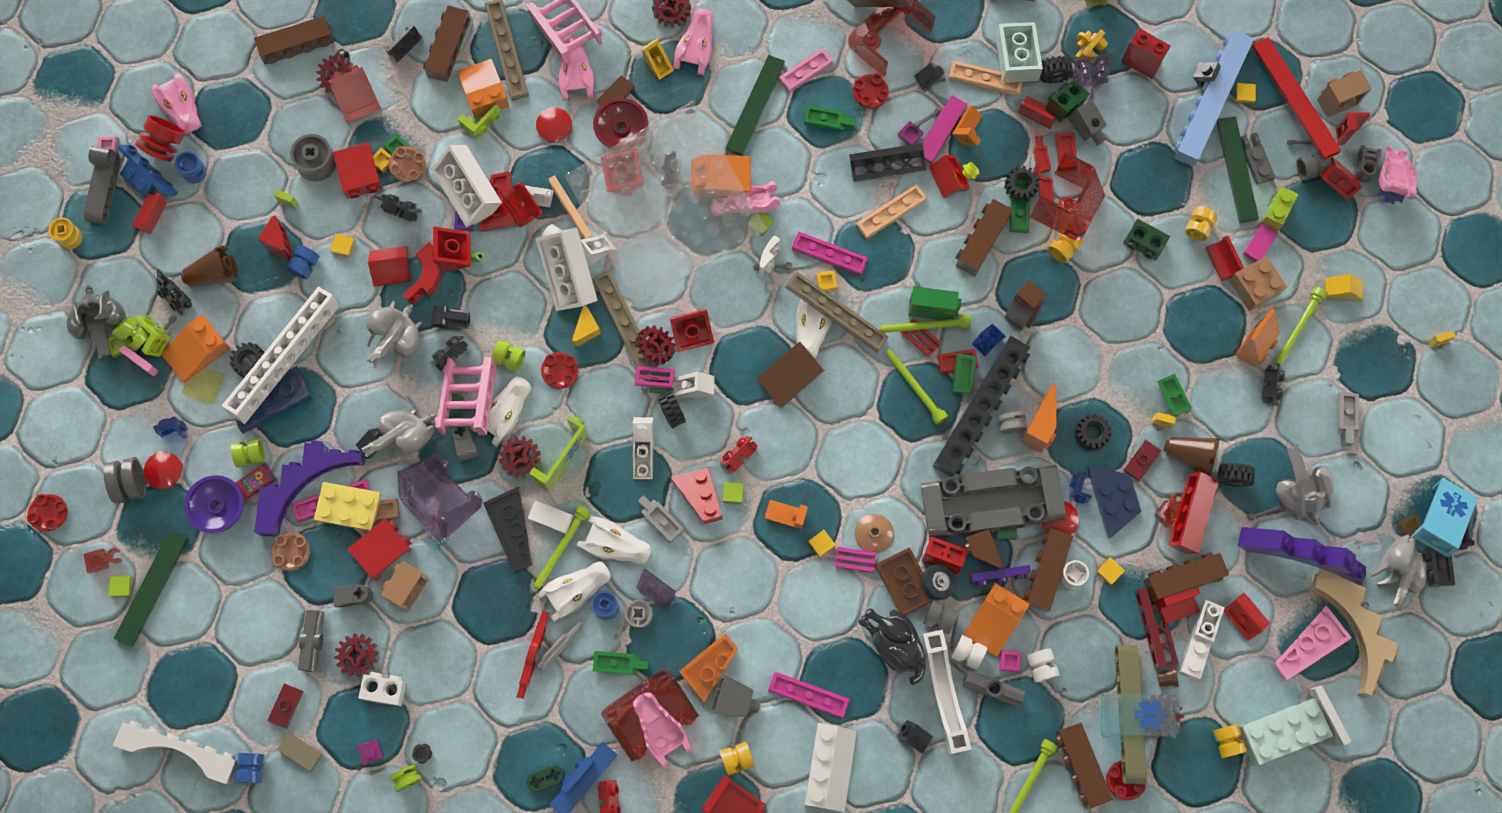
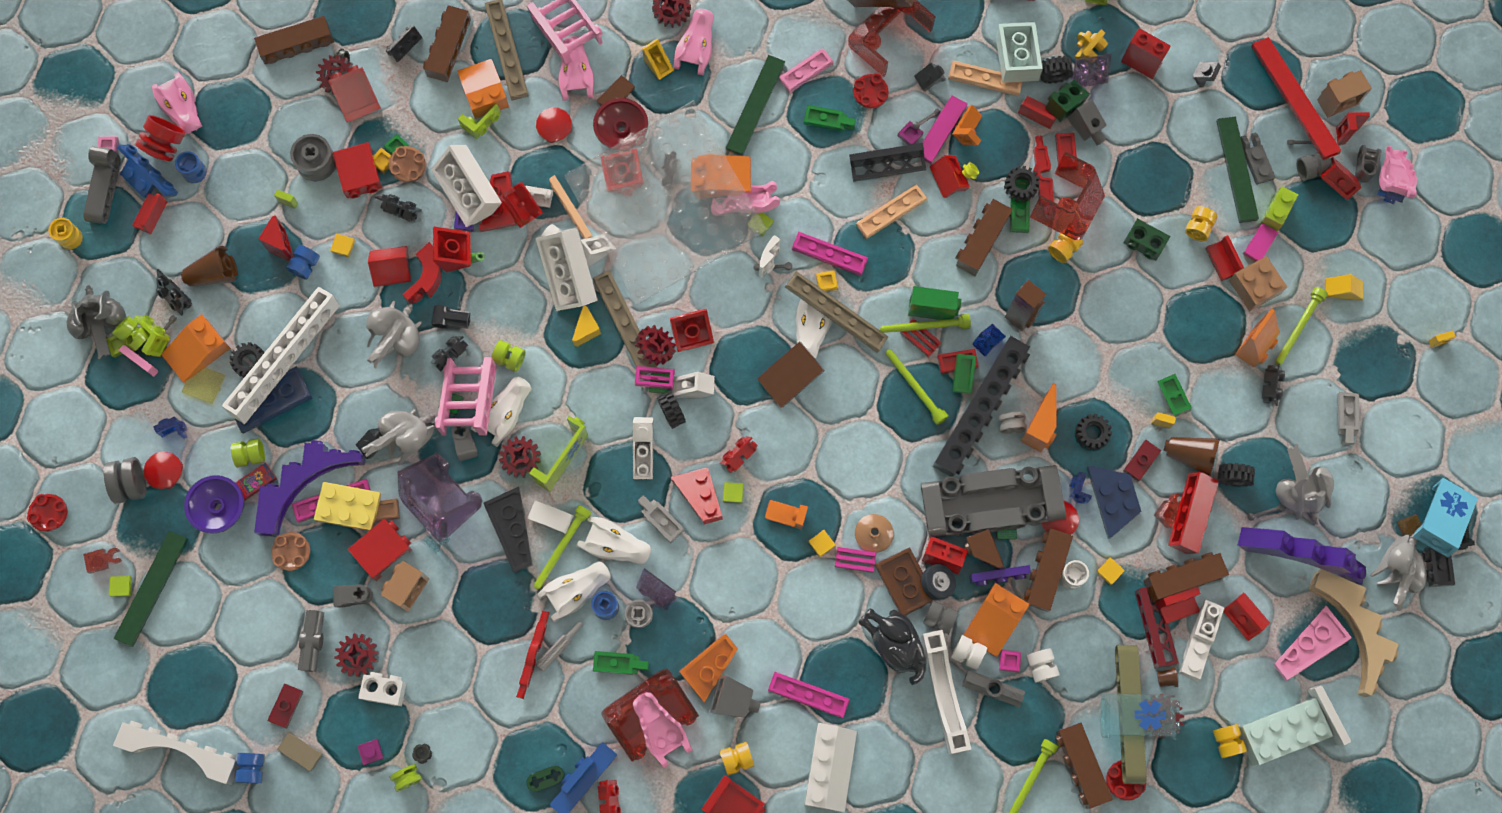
(559, 370): red dish -> none
(914, 736): black bracket -> none
(1213, 99): light blue brick -> none
(1245, 93): yellow tile -> none

